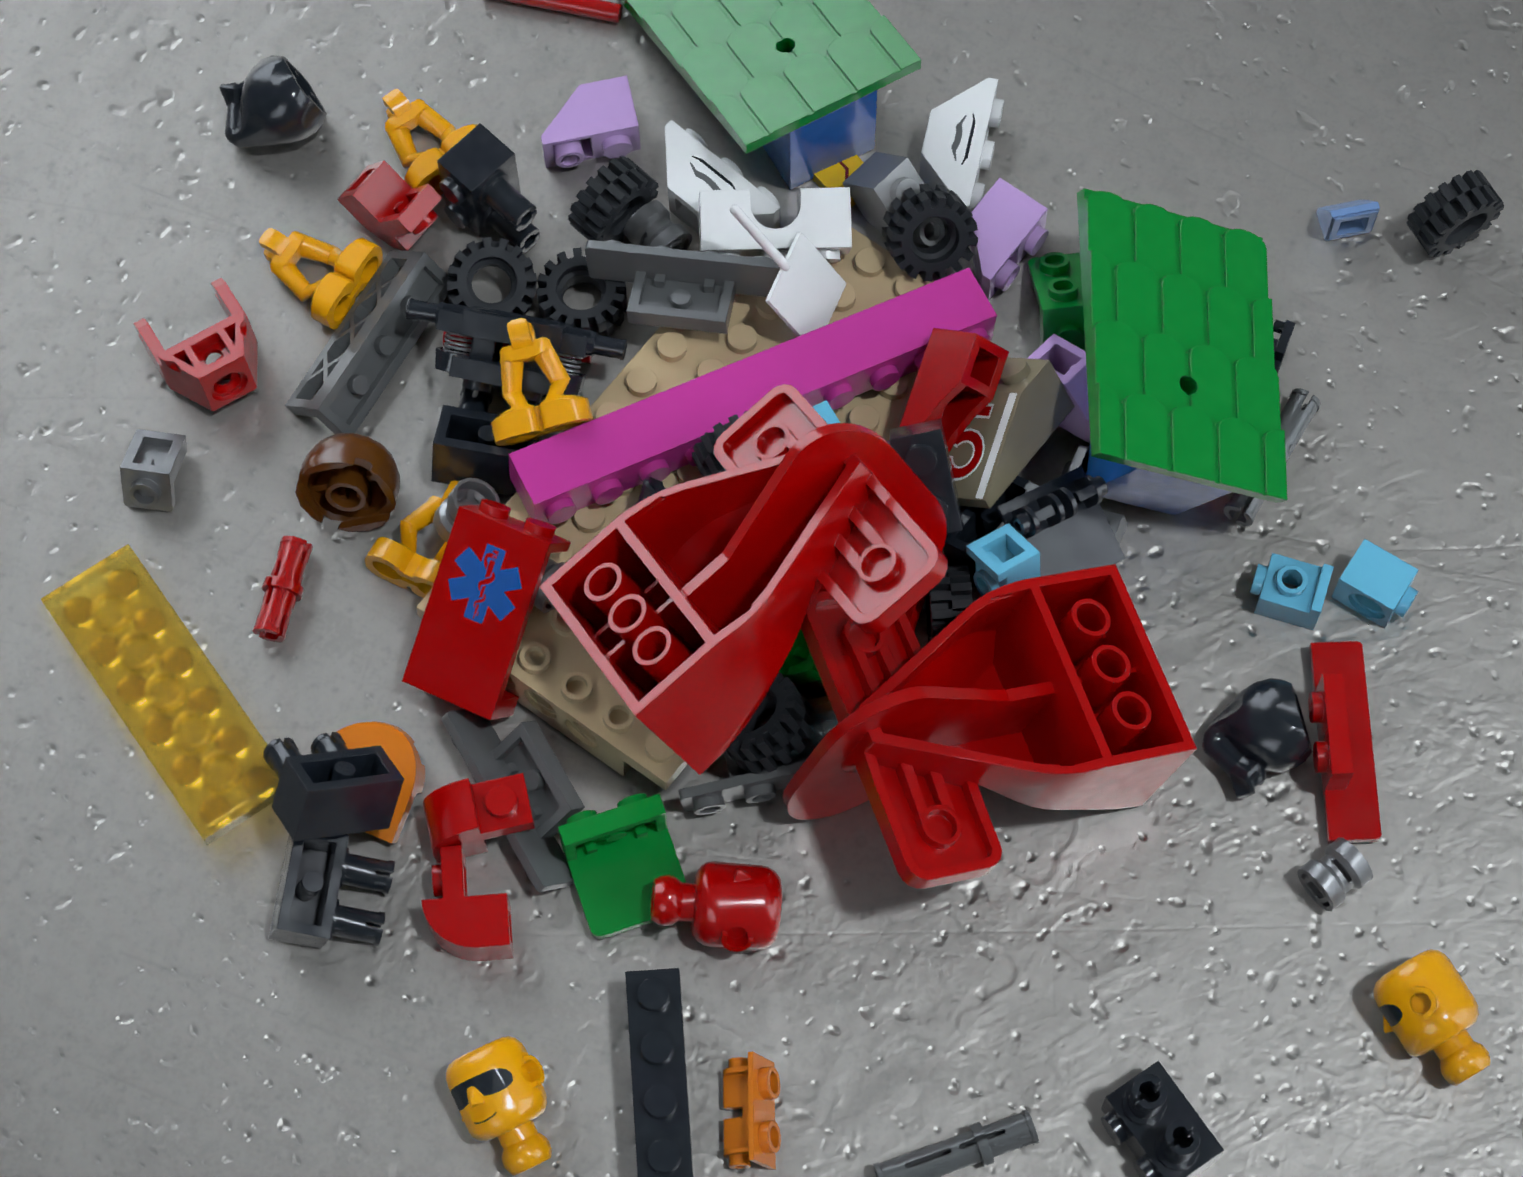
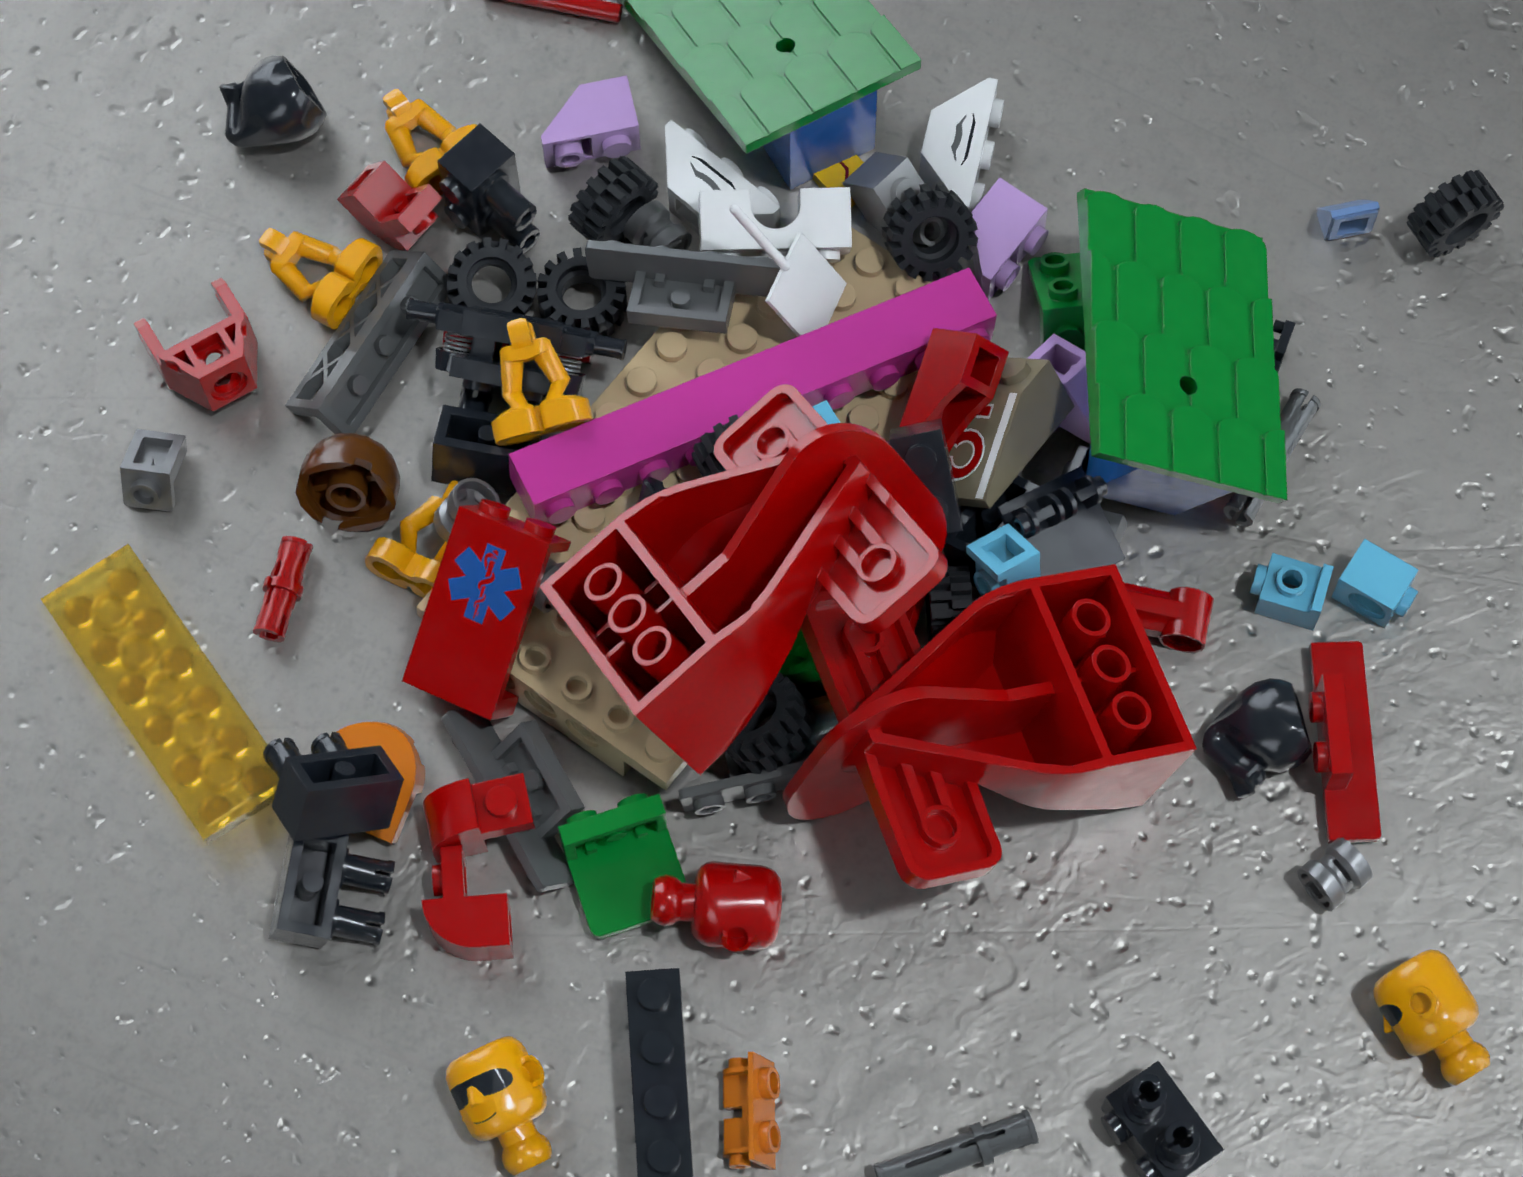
(1175, 617): none -> red piece

